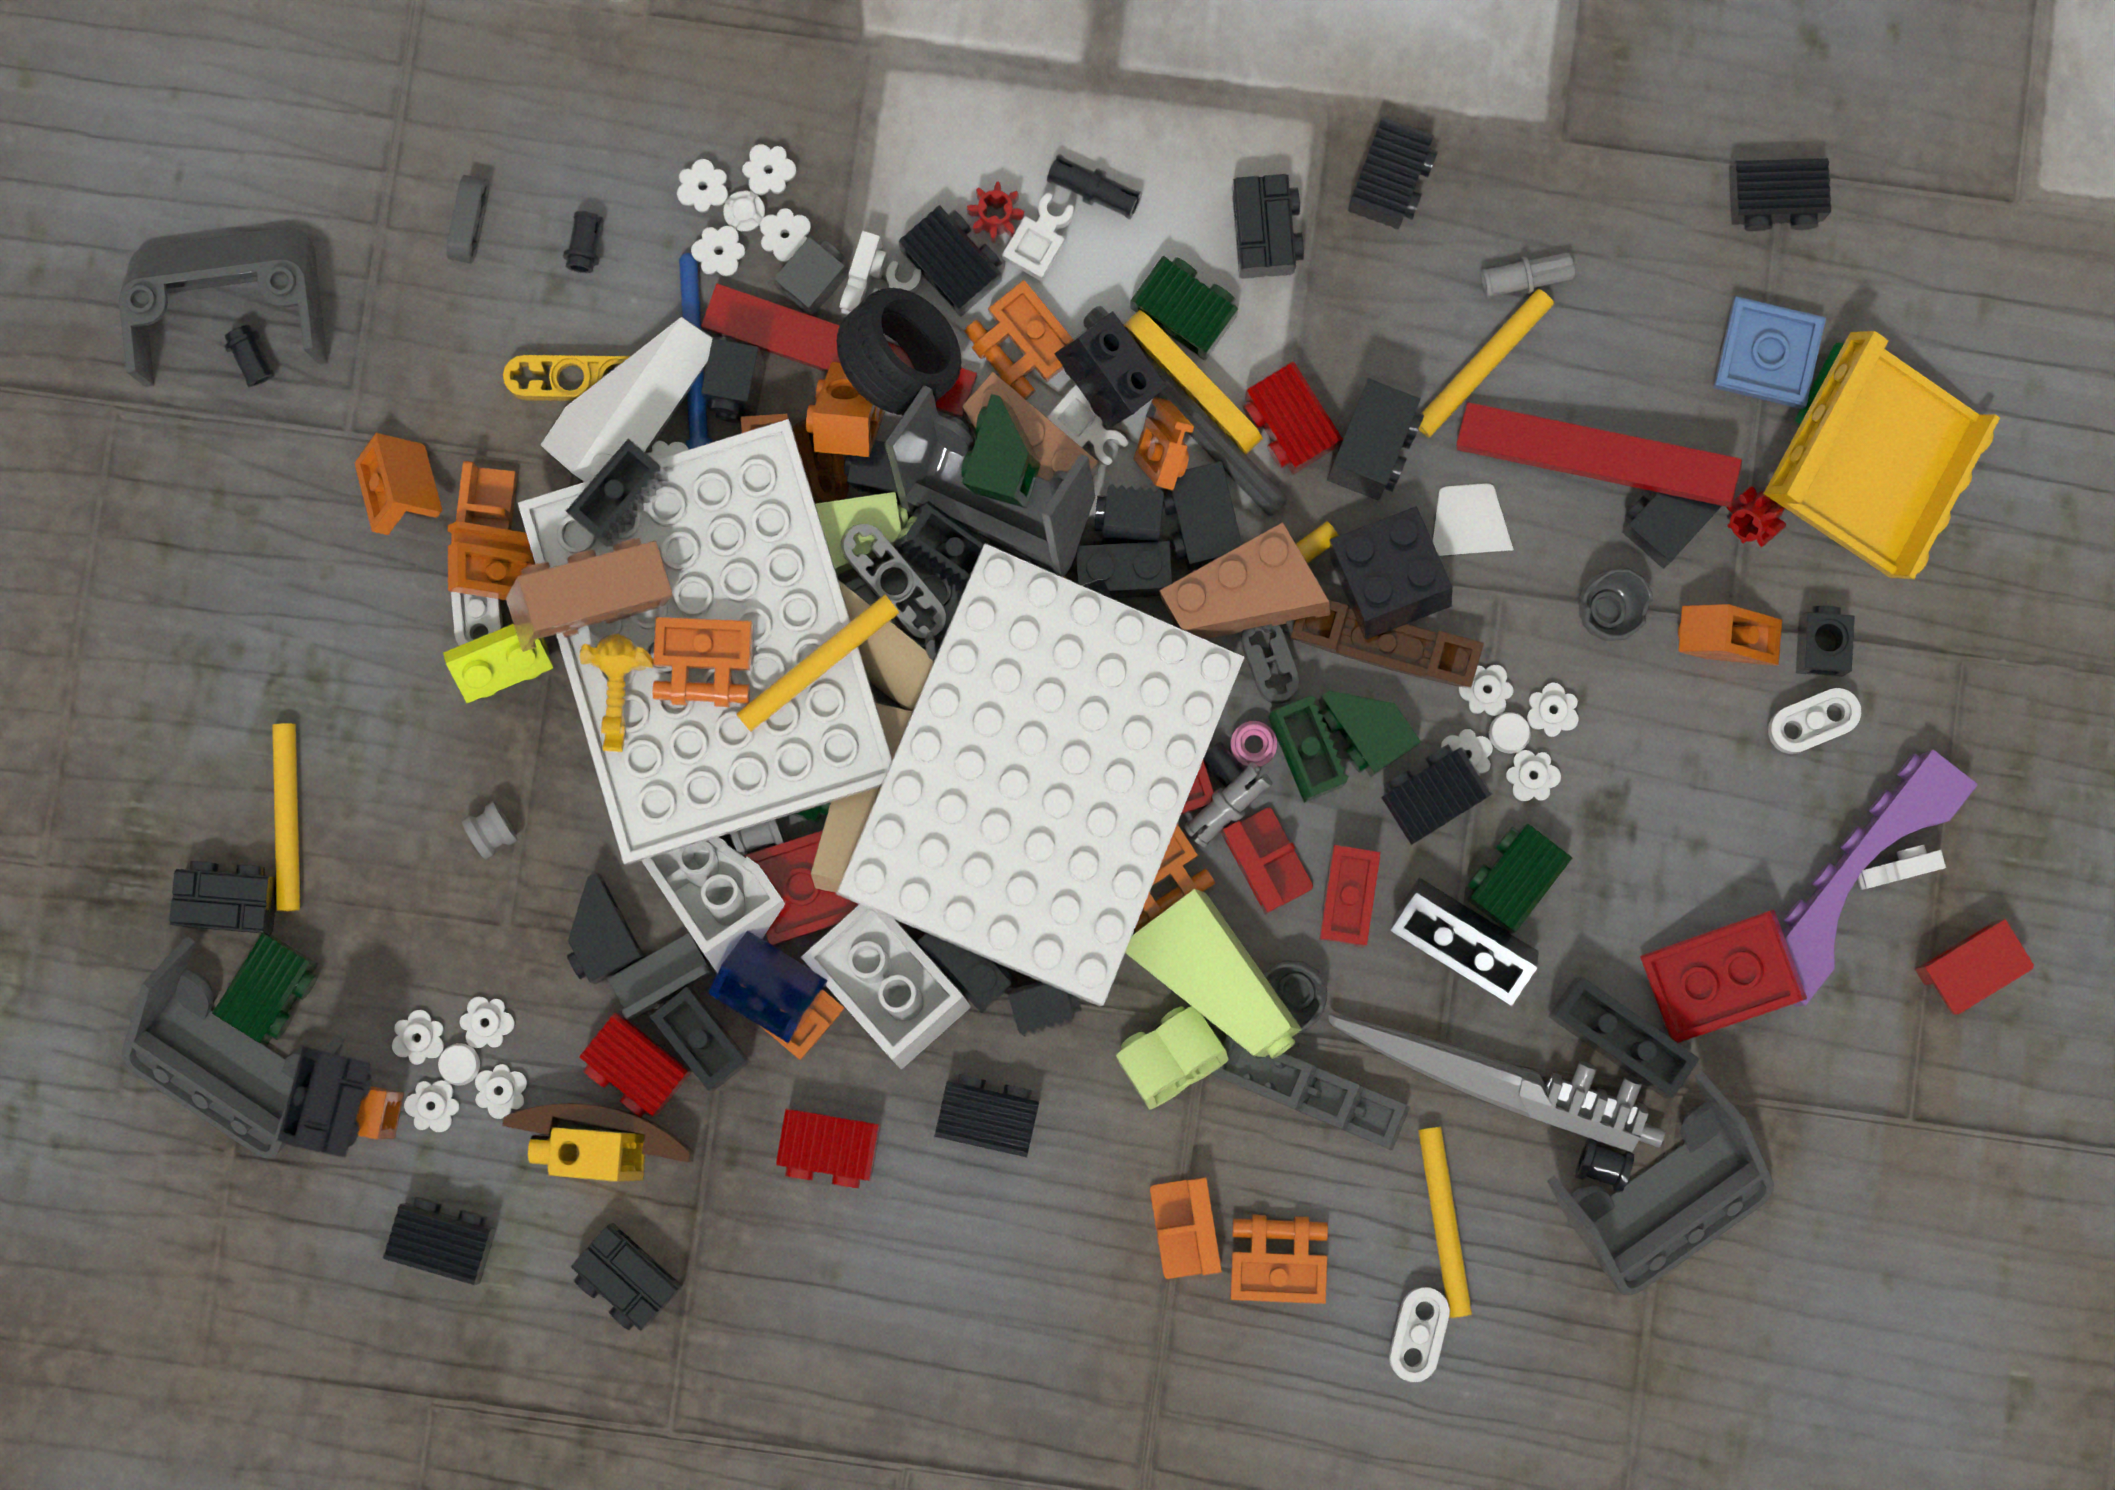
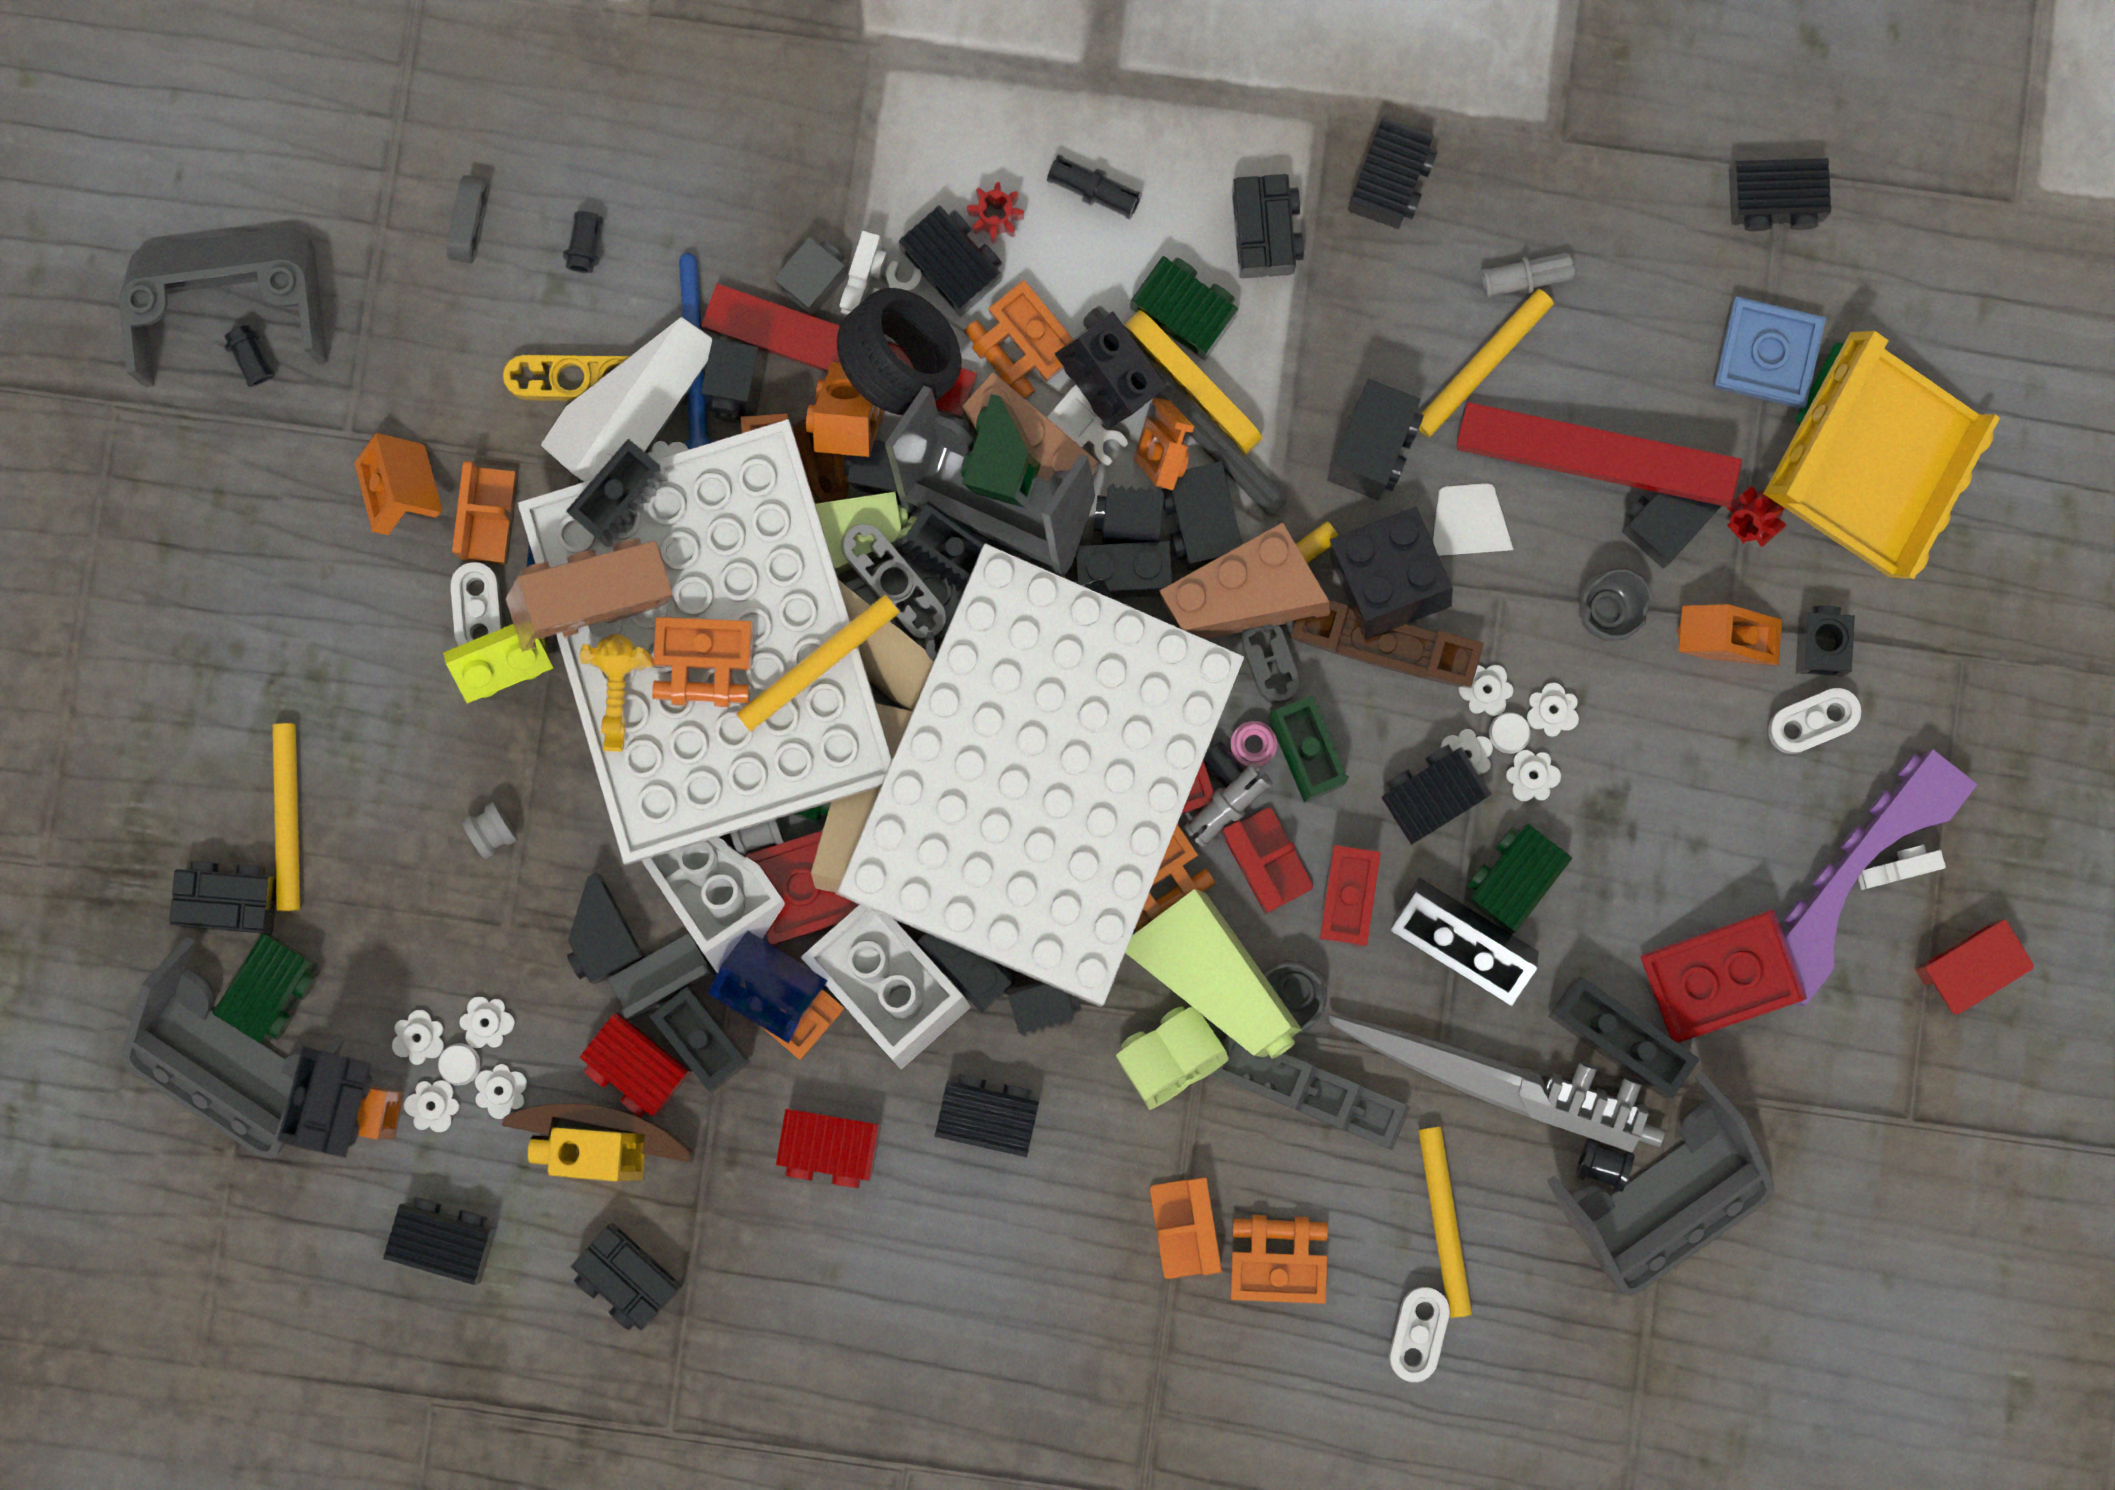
(486, 559): orange plate -> none
(743, 210): white plant -> none
(1036, 243): white plate -> none
(1291, 418): red brick -> none
(1371, 727): dark green slope -> none

